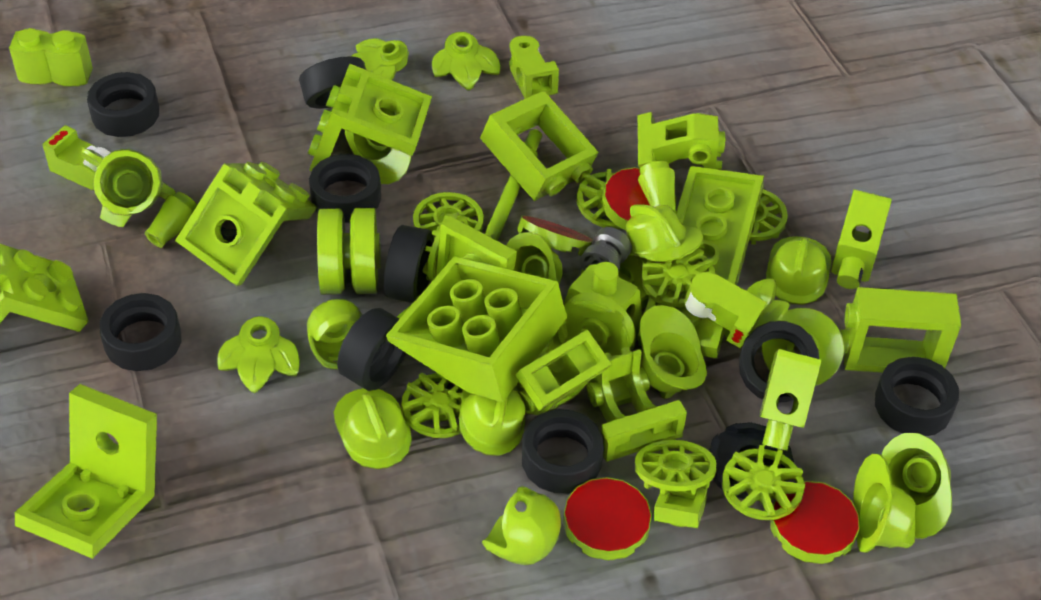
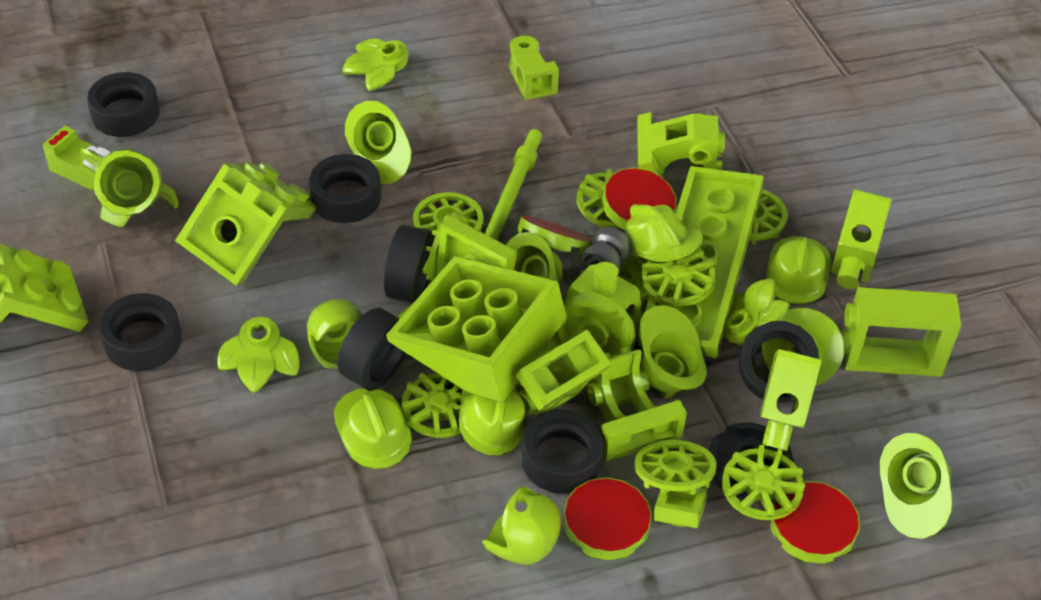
(51, 57): lime brick -> none
(101, 475): lime bracket -> none
(170, 219): lime cone -> none
(319, 79): black tyre -> none
(348, 251): lime wheel -> none
(358, 109): lime bracket -> none
(465, 62): lime plate -> none
(503, 140): lime window -> none
(658, 183): lime cone -> none
(724, 304): lime leg -> none
(882, 507): lime piece -> none
(927, 375): black tyre -> none

